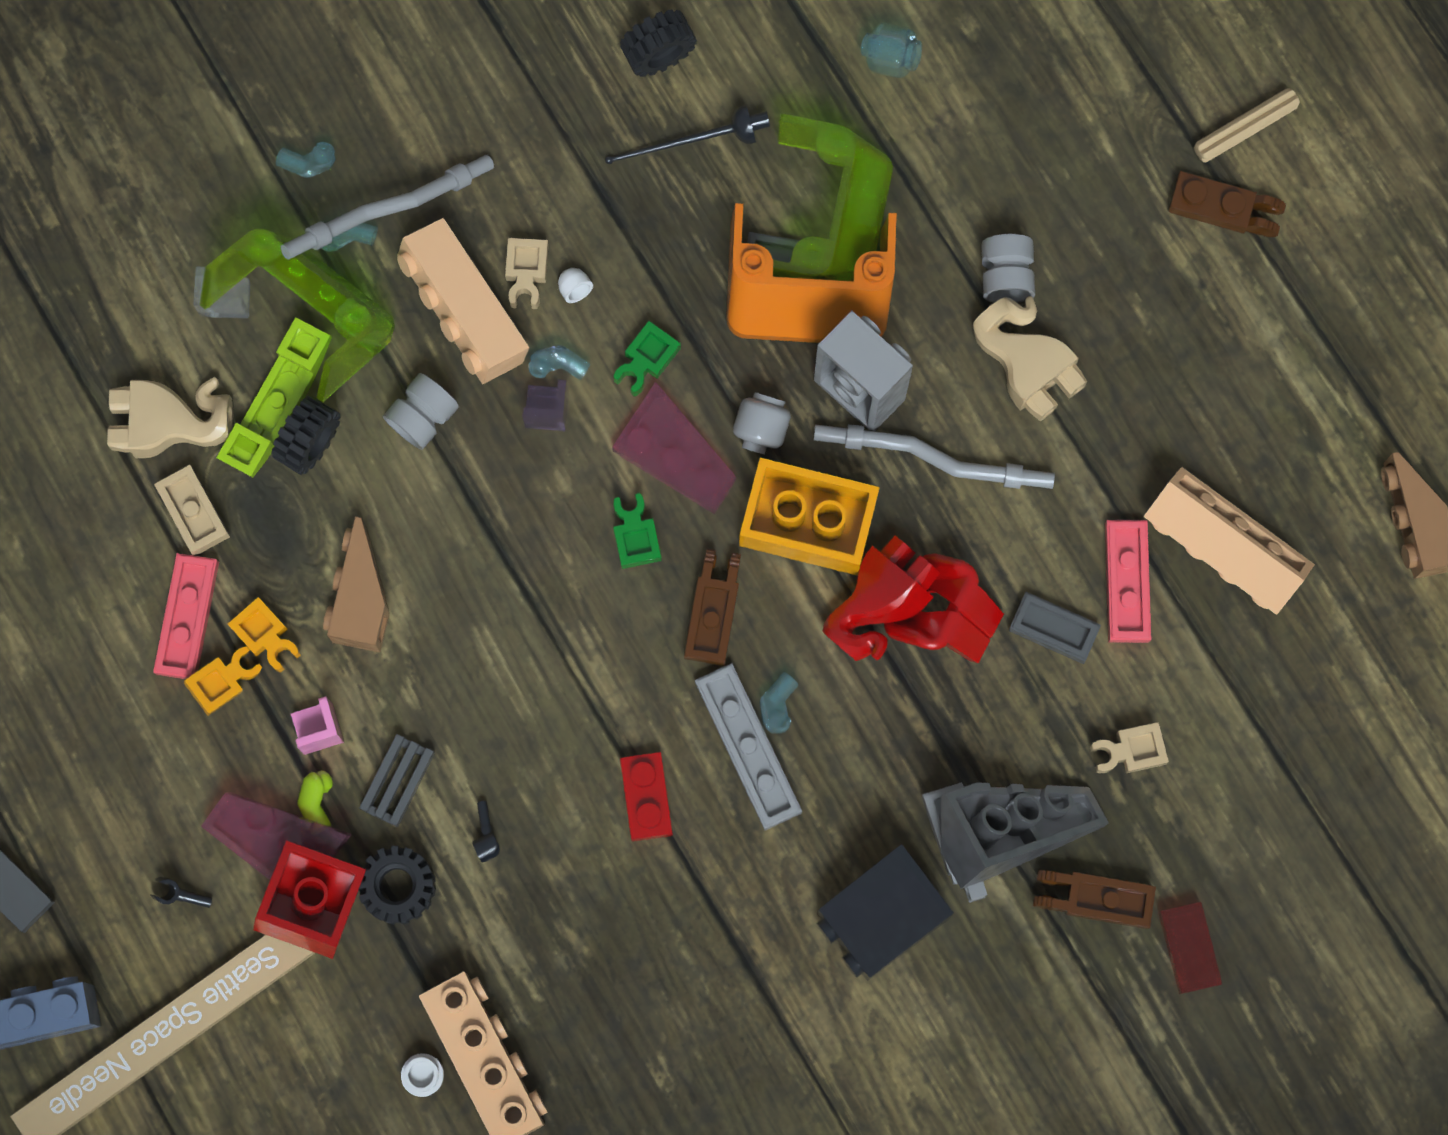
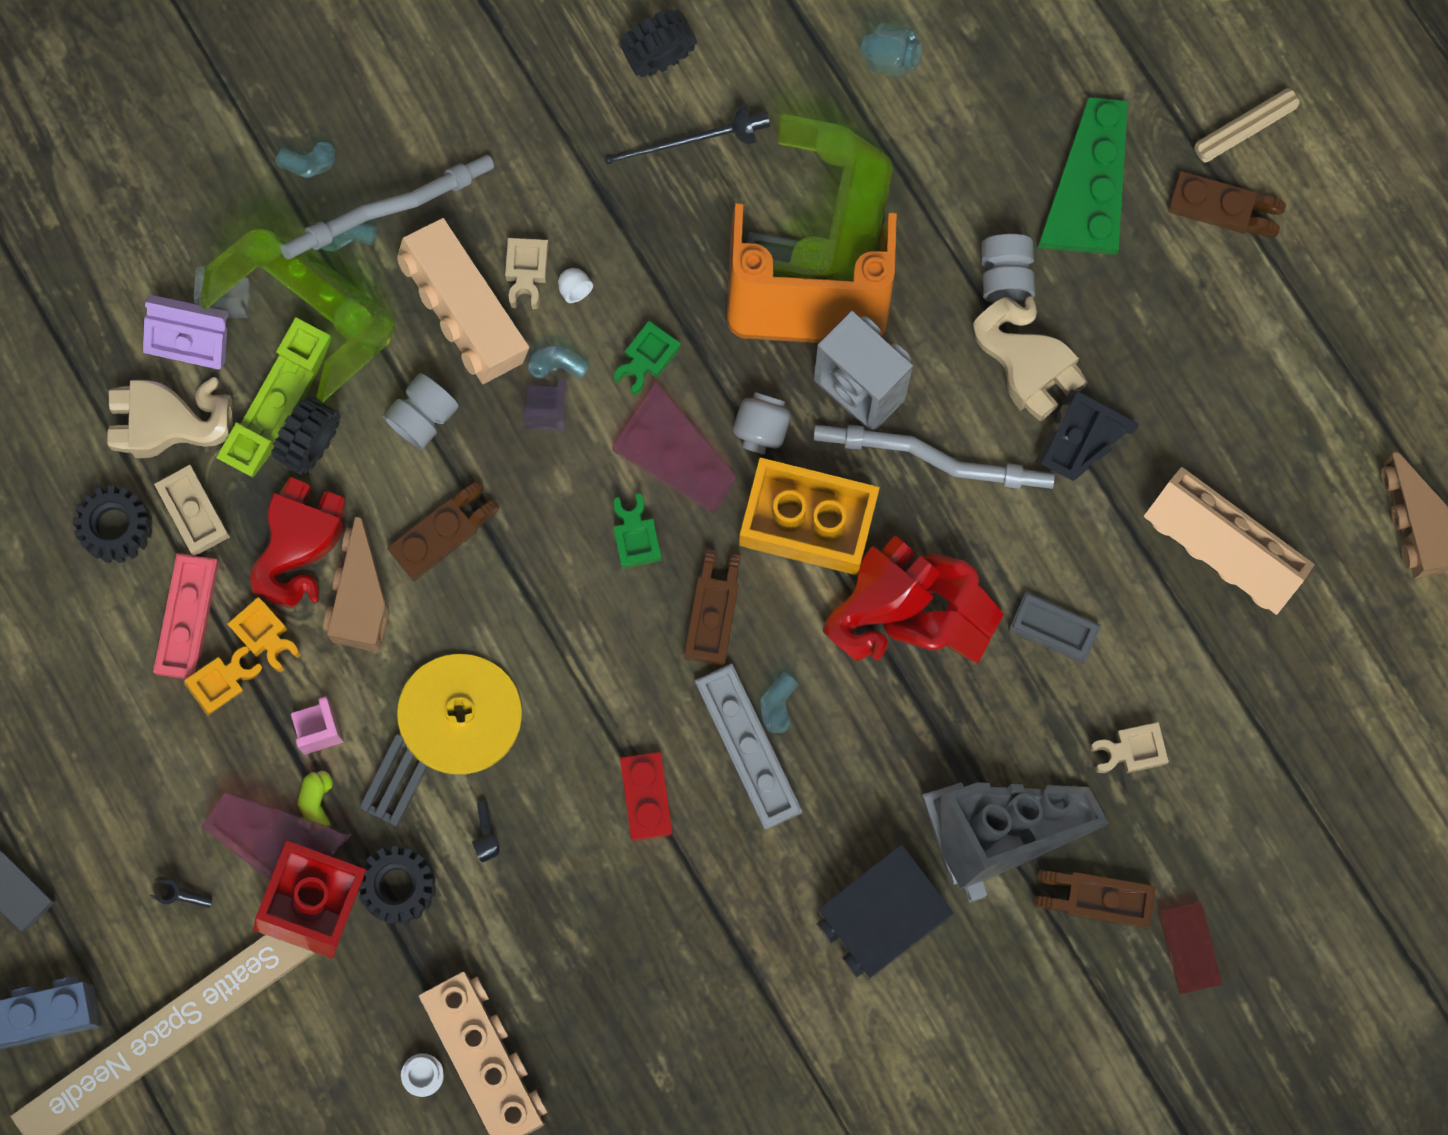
(99, 504): none -> black tyre
(185, 332): none -> lavender plate
(296, 539): none -> red hips
(439, 738): none -> yellow piece
(441, 532): none -> reddish brown hinge
(1081, 435): none -> black wing
(1090, 191): none -> green wing
(1128, 581): coral tile -> none

